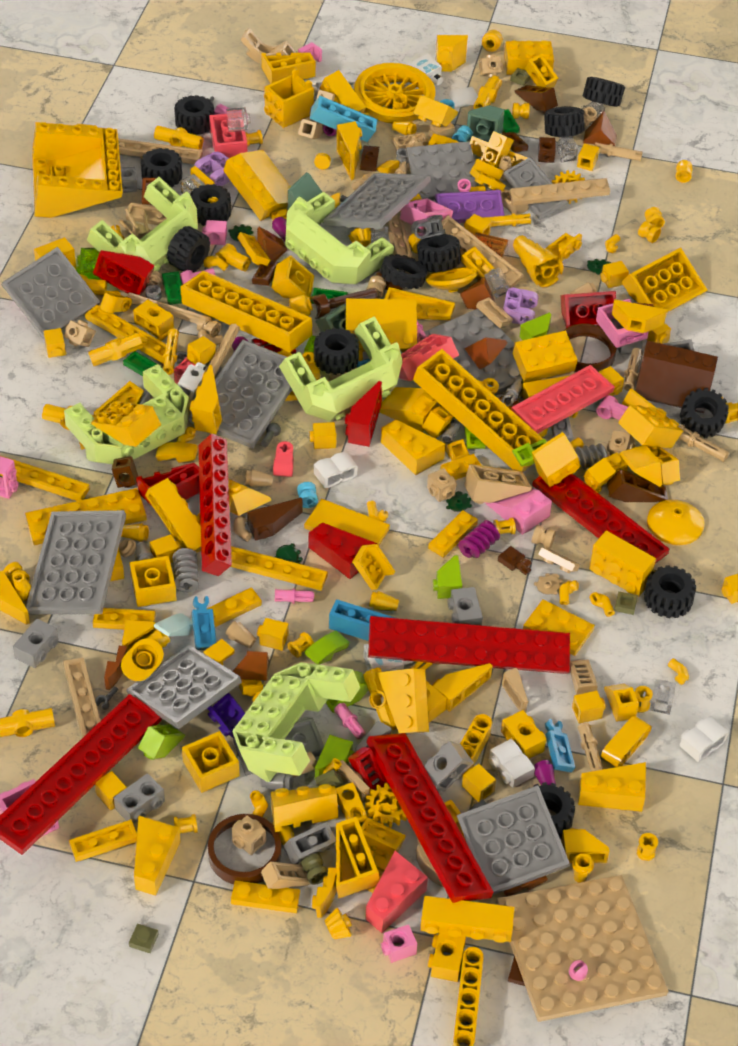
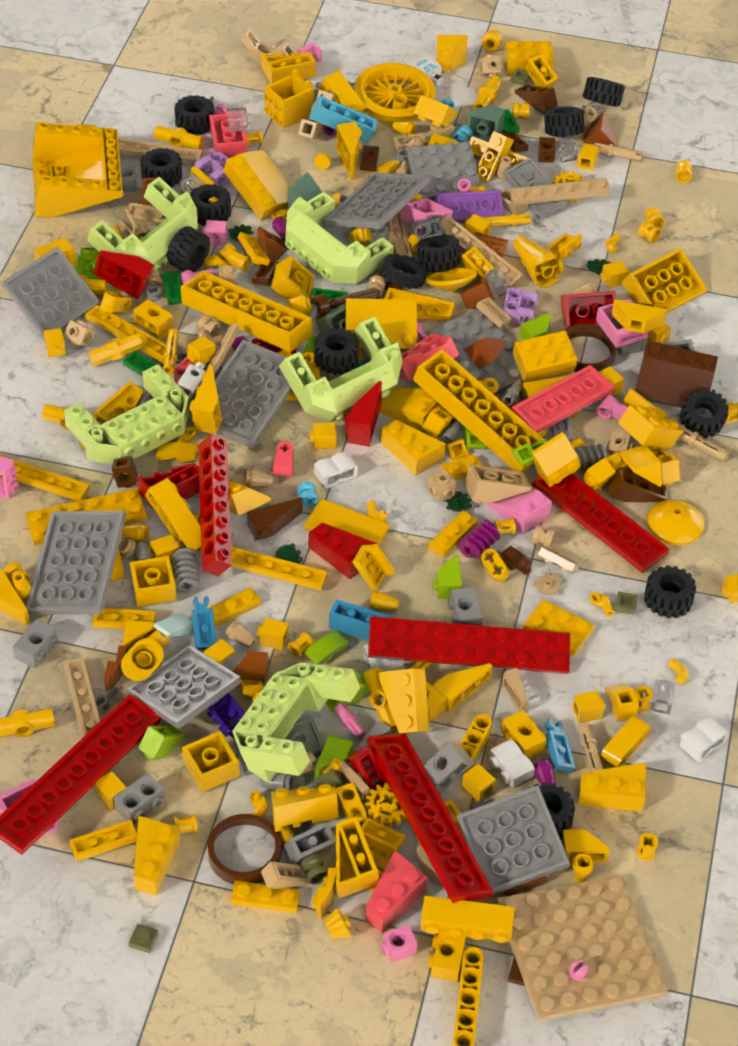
(127, 422): yellow slope -> none
(175, 311): tan axle -> none
(228, 273): none -> tan brick
(239, 528): tan arm -> none
(248, 835): tan brick -> none
(272, 430): dark grey bar -> none
(293, 596): bright pink axle -> none
(487, 174): yellow bracket -> none
(498, 562): none -> yellow beam
(566, 589): yellow arm -> none
(586, 687): tan slope -> none
(621, 563): yellow brick -> none
(631, 373): tan pin -> none

